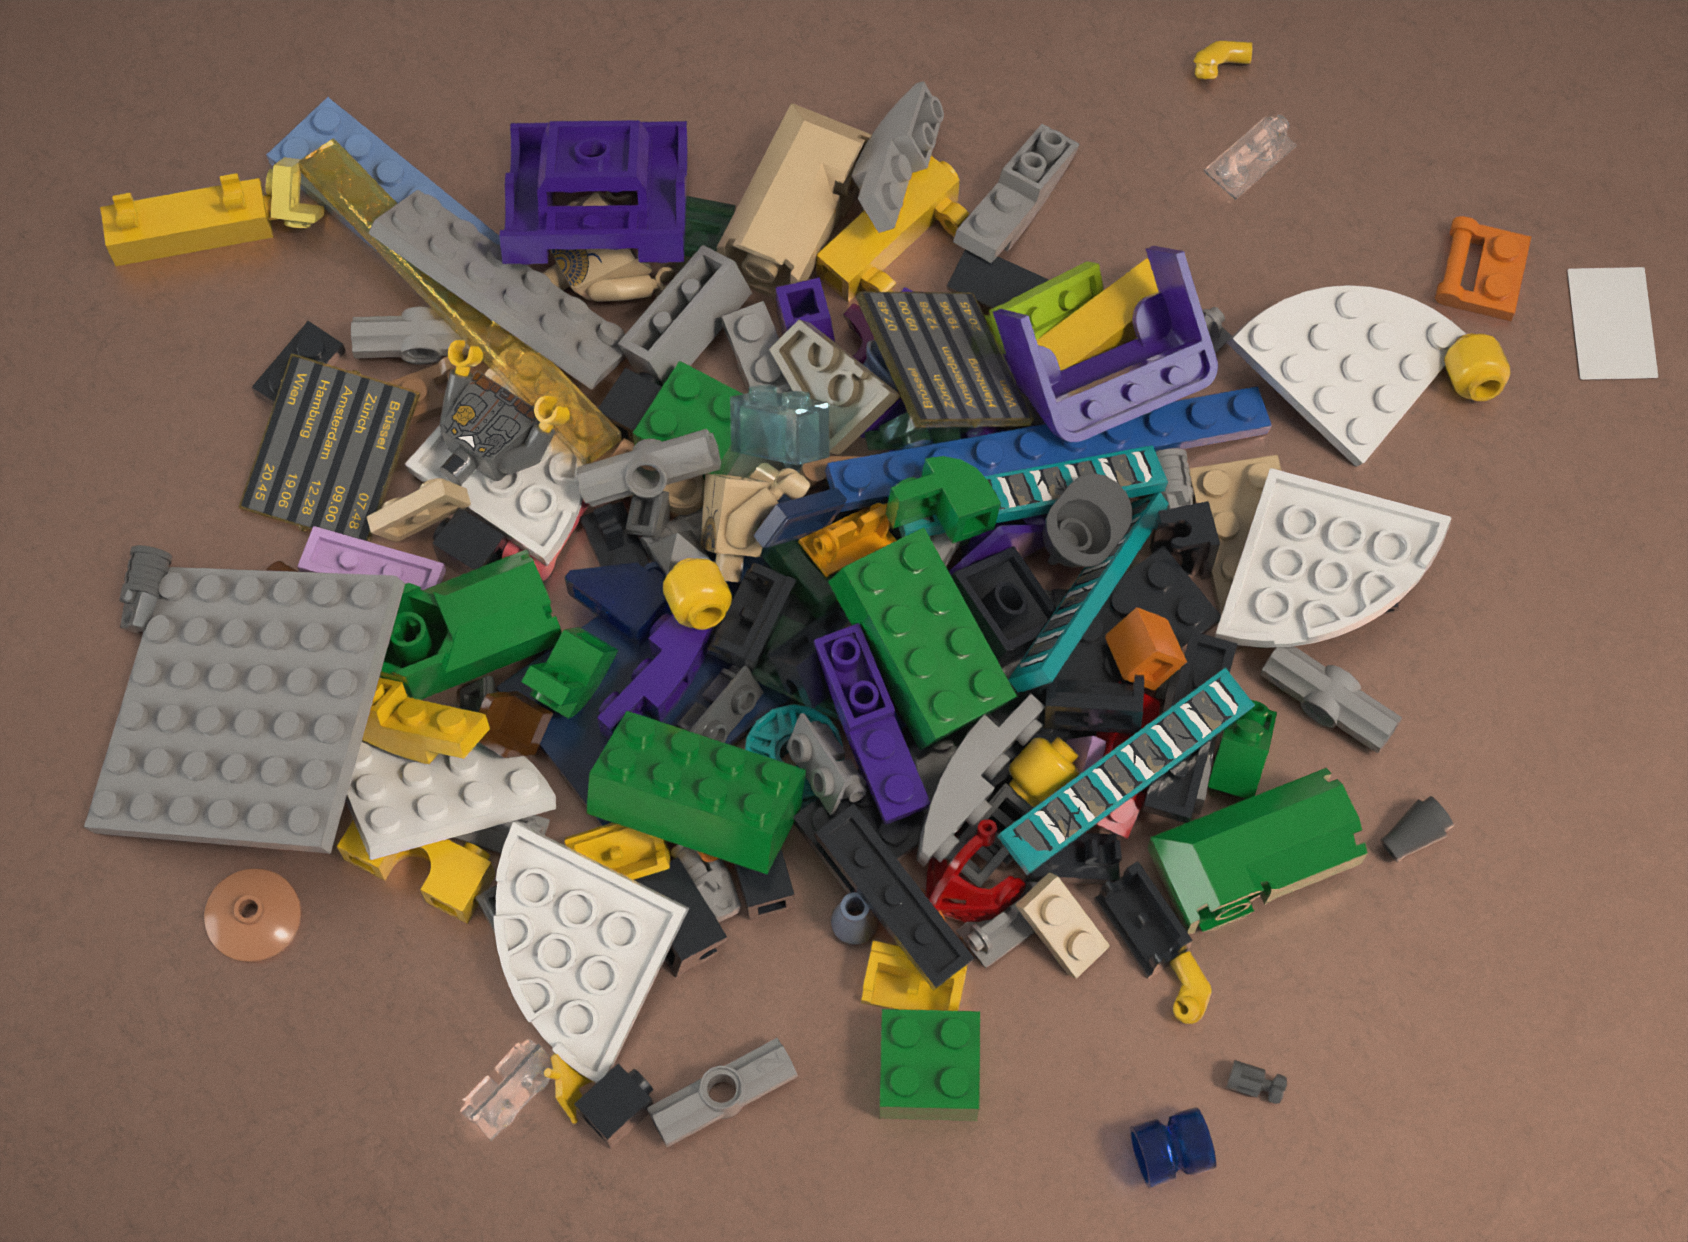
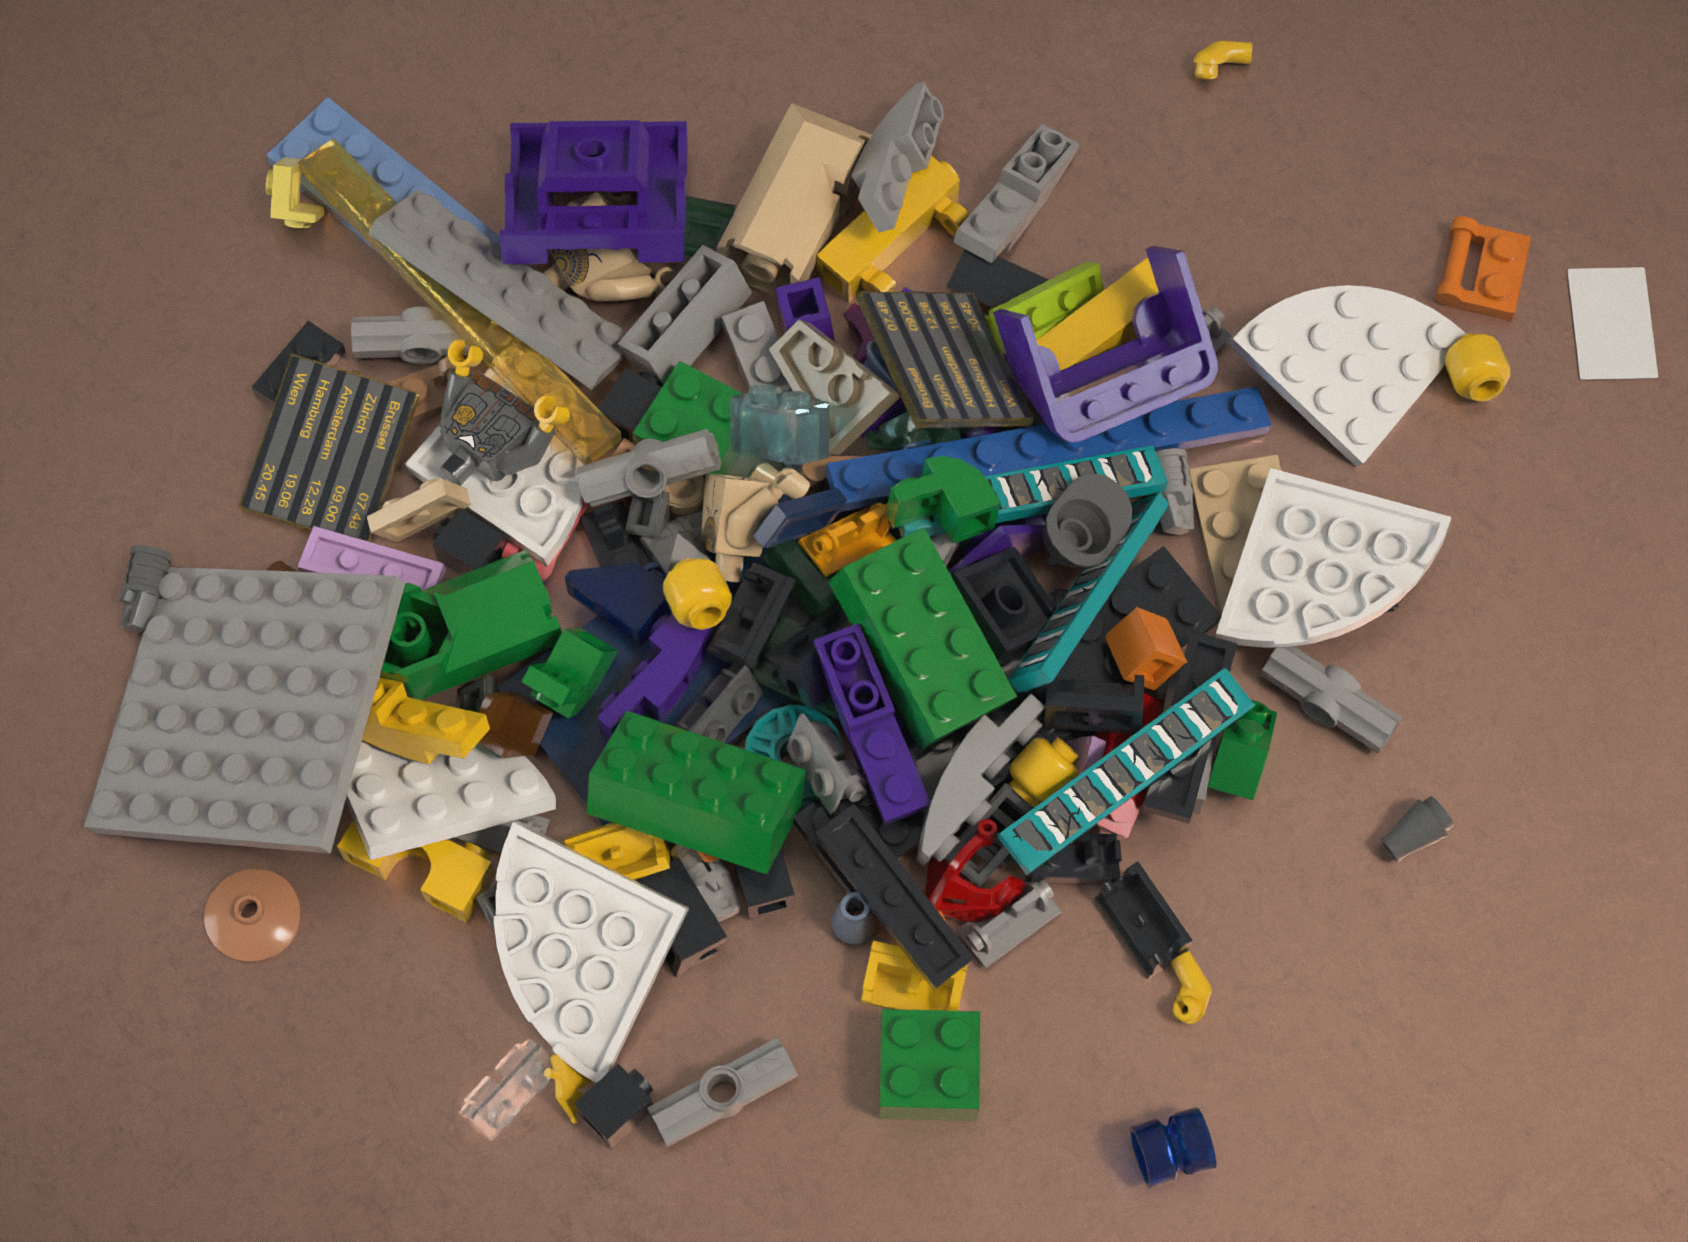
(186, 221): yellow brick -> none
(1062, 925): tan plate -> none
(1190, 535): black hinge -> none
(1251, 1080): dark grey piece -> none
(1252, 156): clear hinge -> none
(1257, 850): green brick -> none

